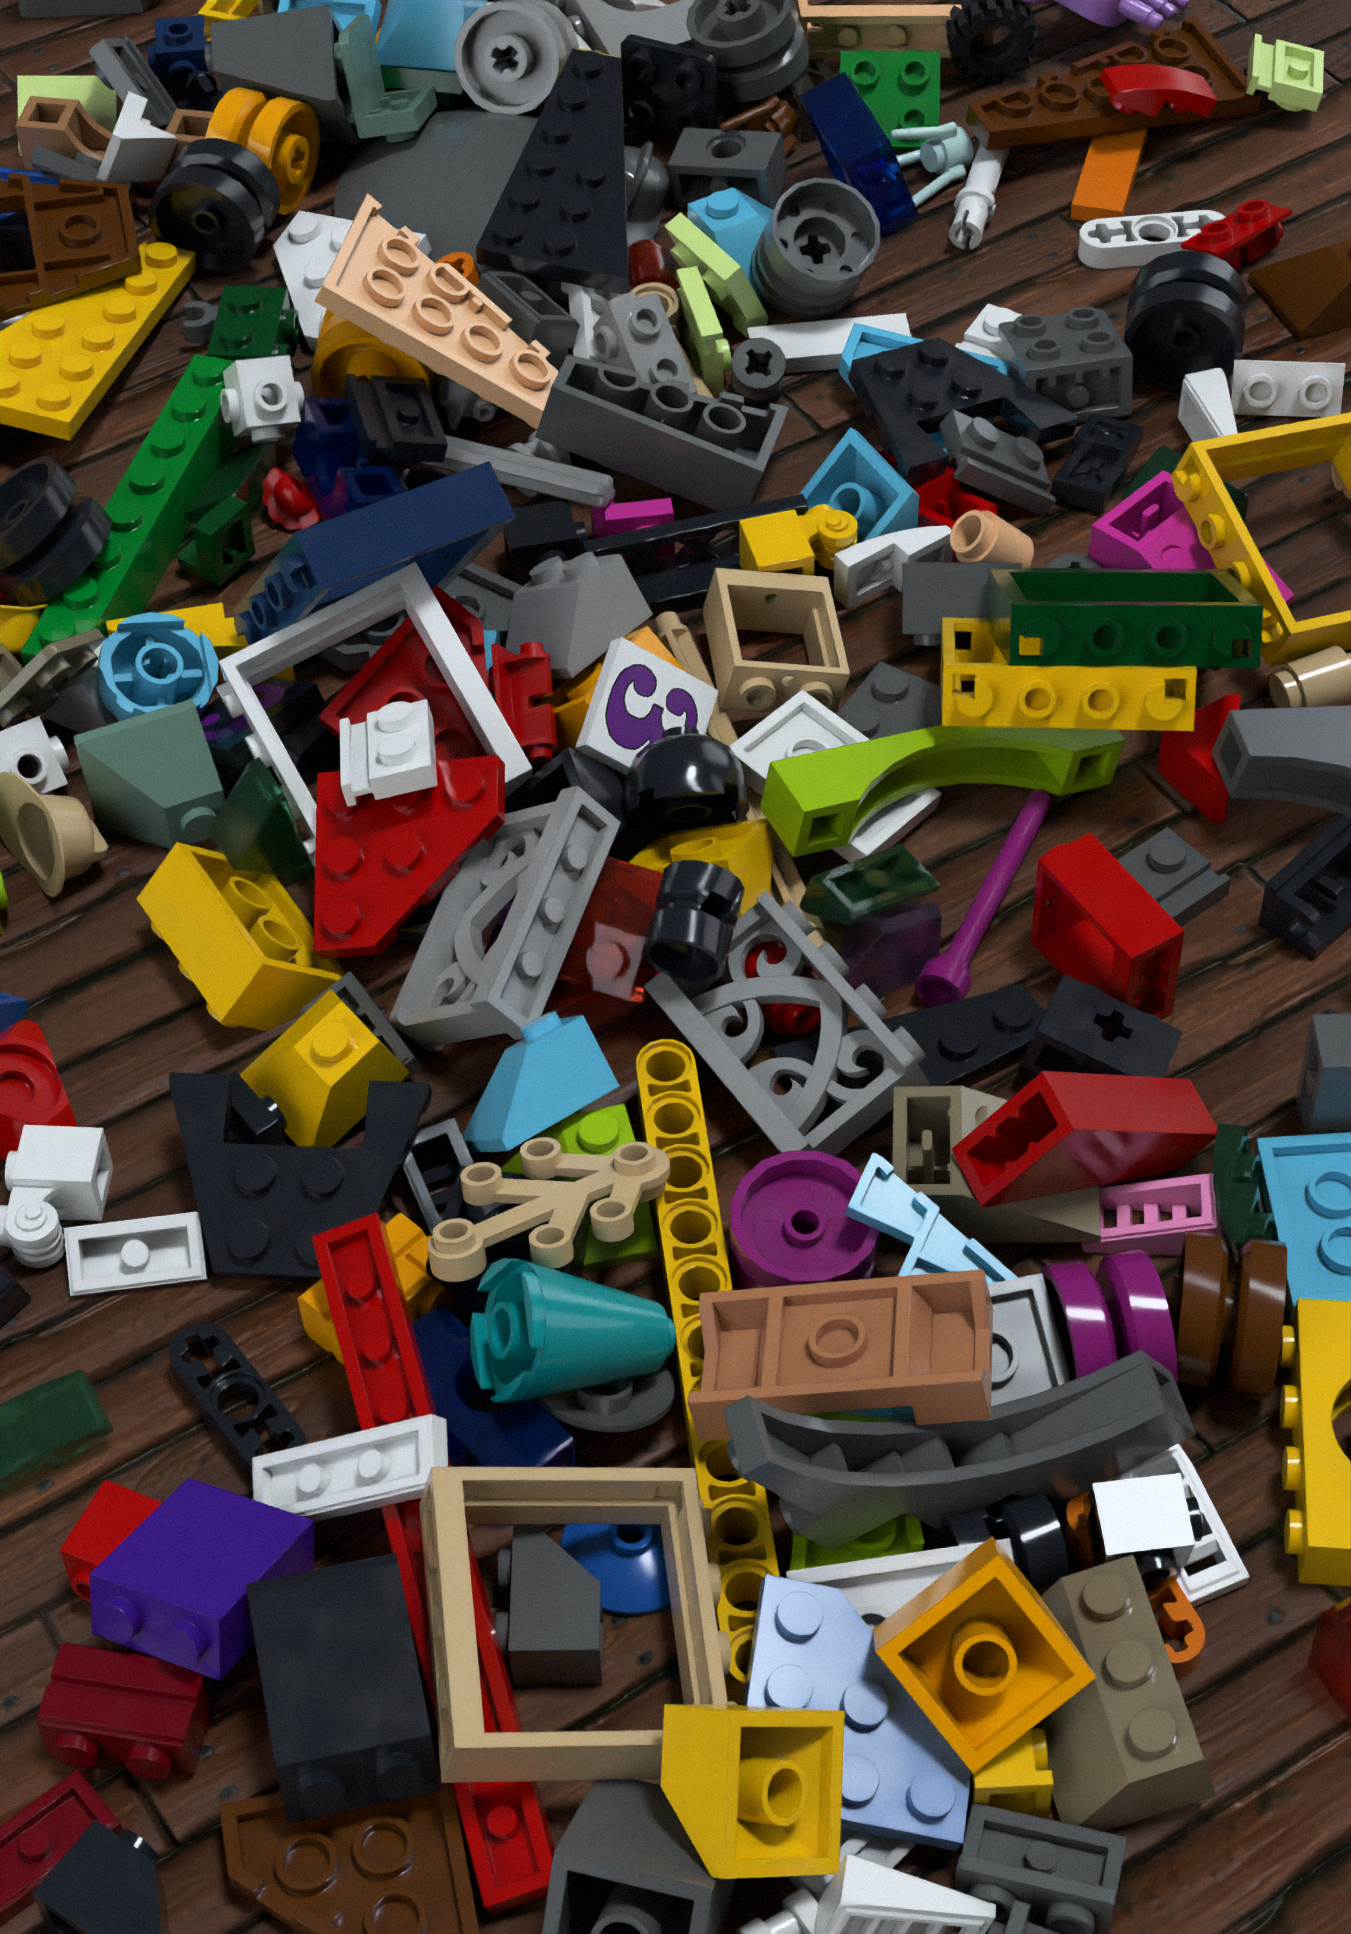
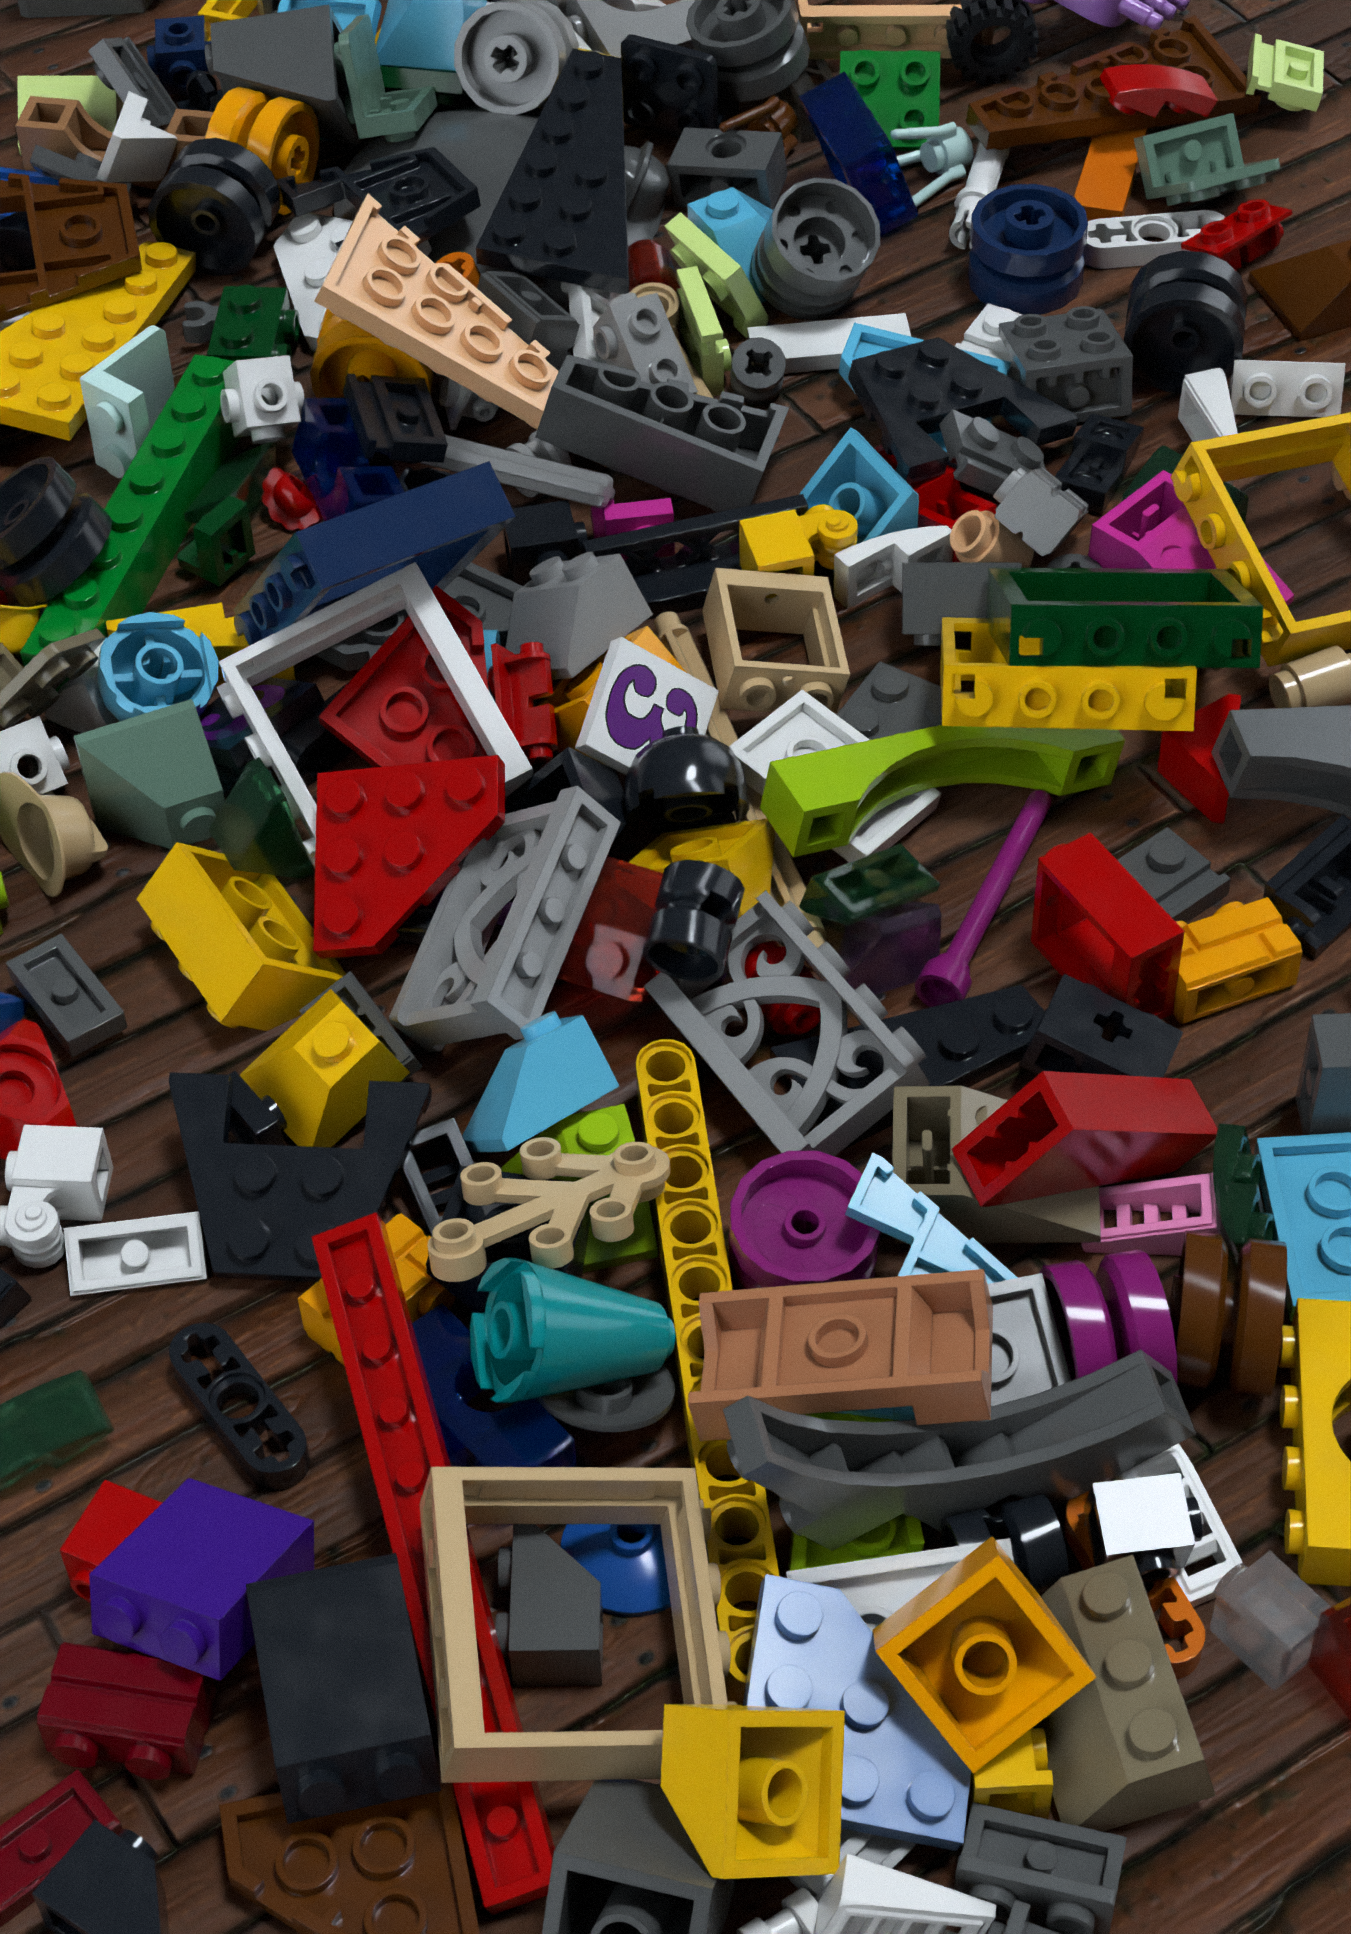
(66, 995): none -> dark grey plate
(126, 398): none -> light aqua bracket
(353, 1470): white tile -> none
(388, 752): white plate -> none
(413, 187): none -> black wing
(1027, 248): none -> dark blue wheel
(1038, 509): none -> light grey brick
(1197, 161): none -> sand green bracket
(1234, 959): none -> light orange brick
(1267, 1618): none -> clear brick

